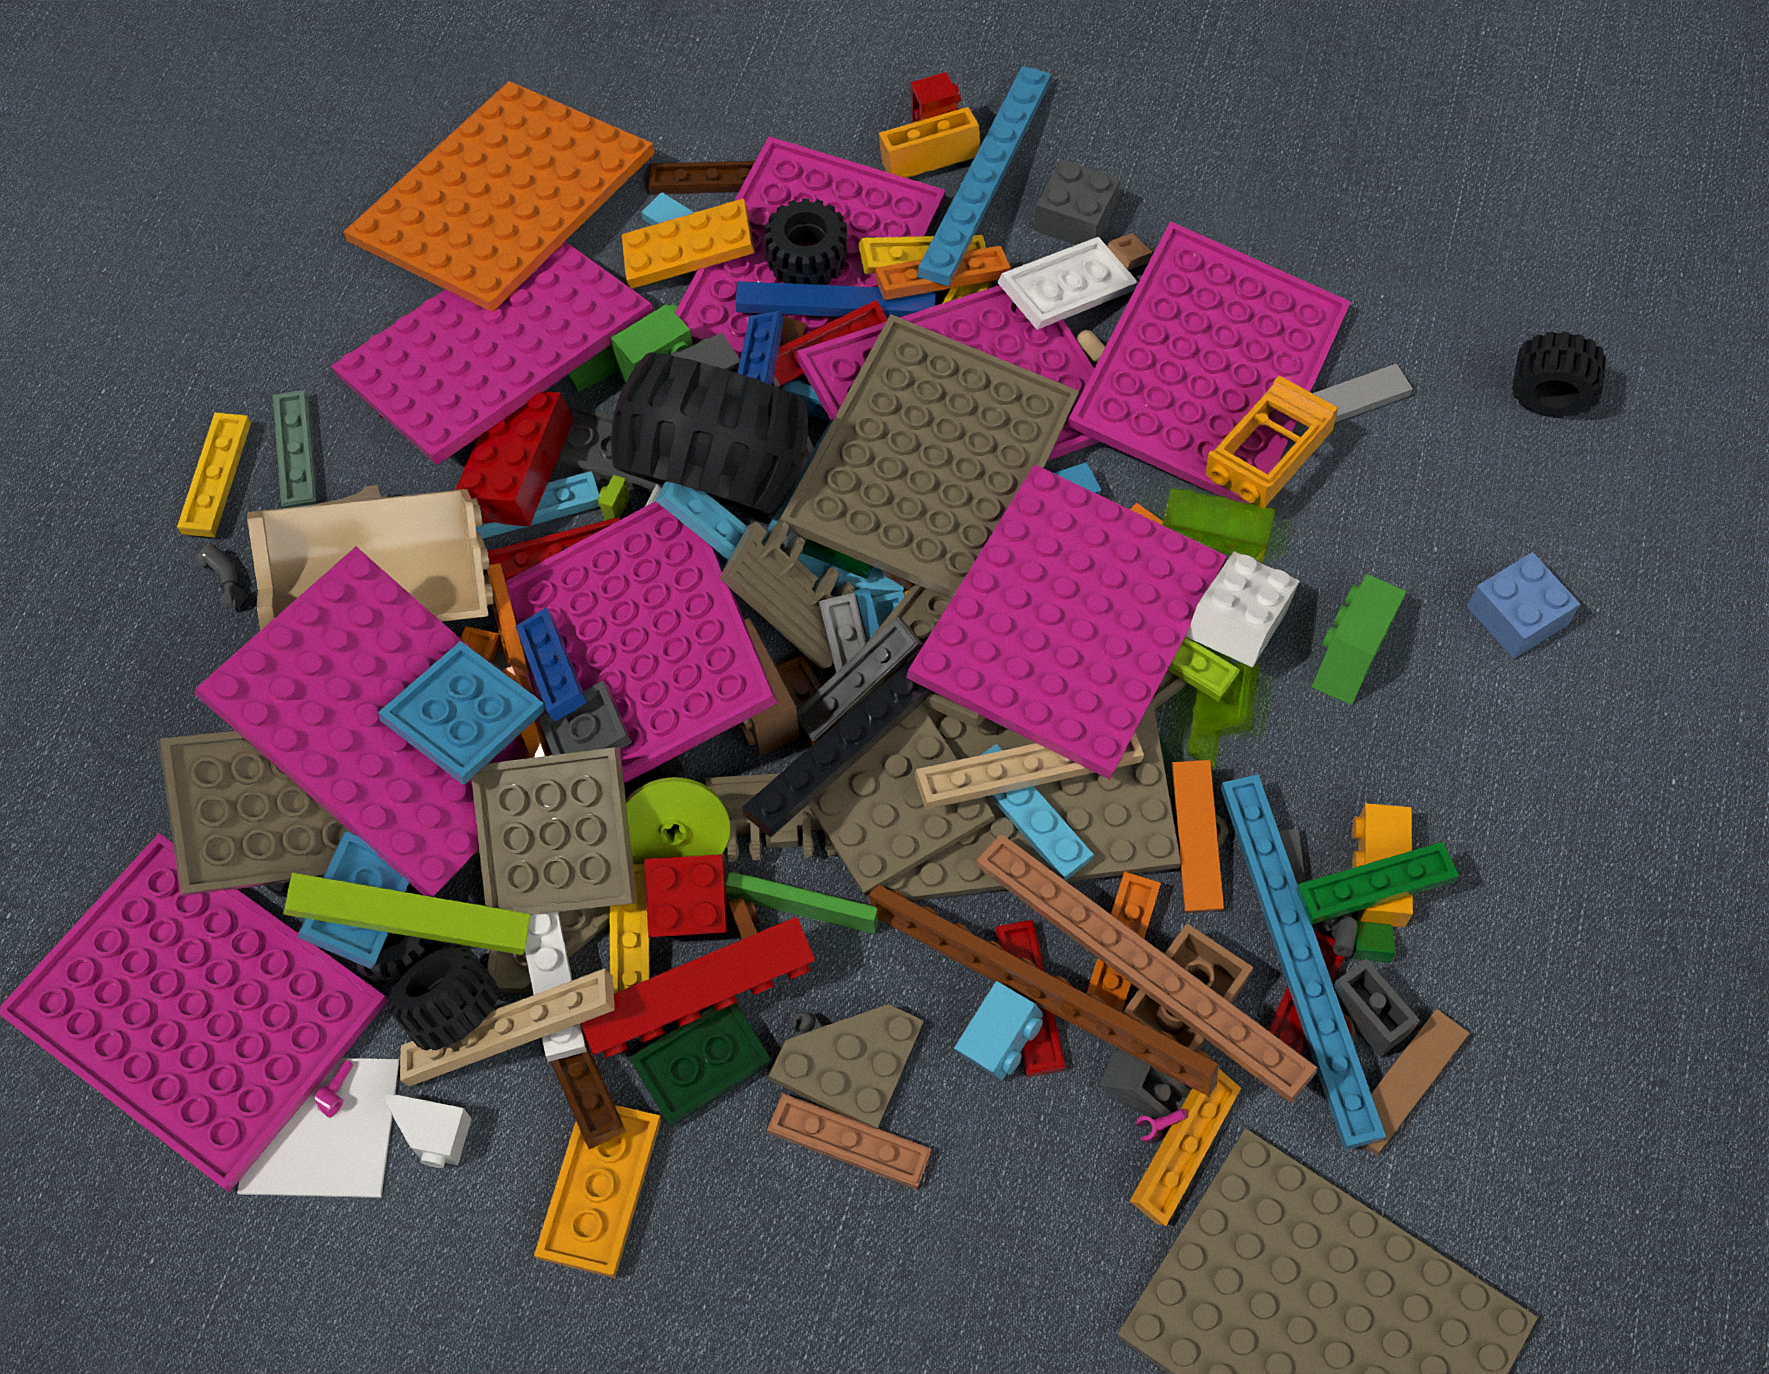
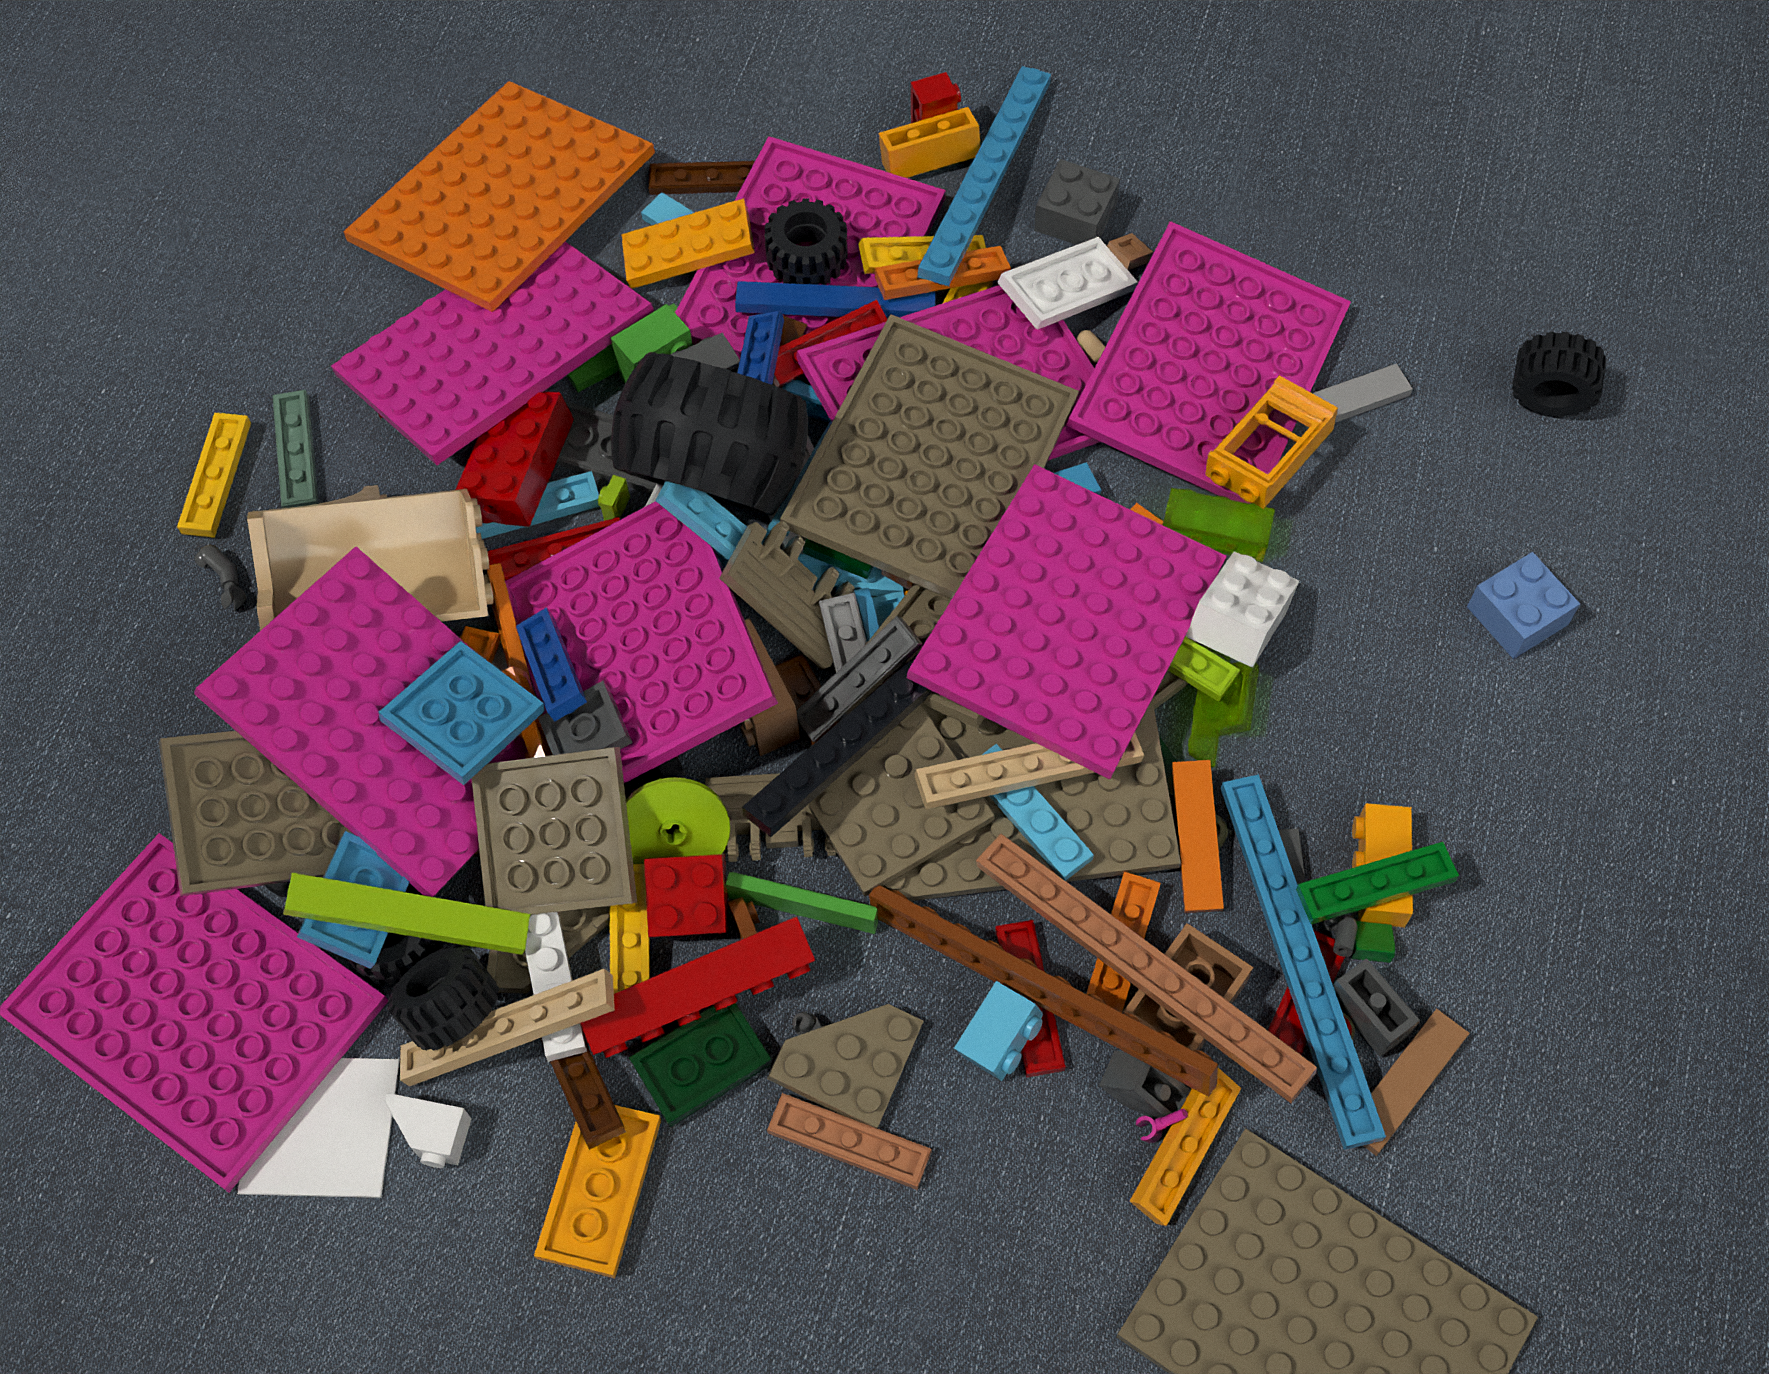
(326, 1098): dark pink hand -> none
(1357, 638): bright green wedge -> none

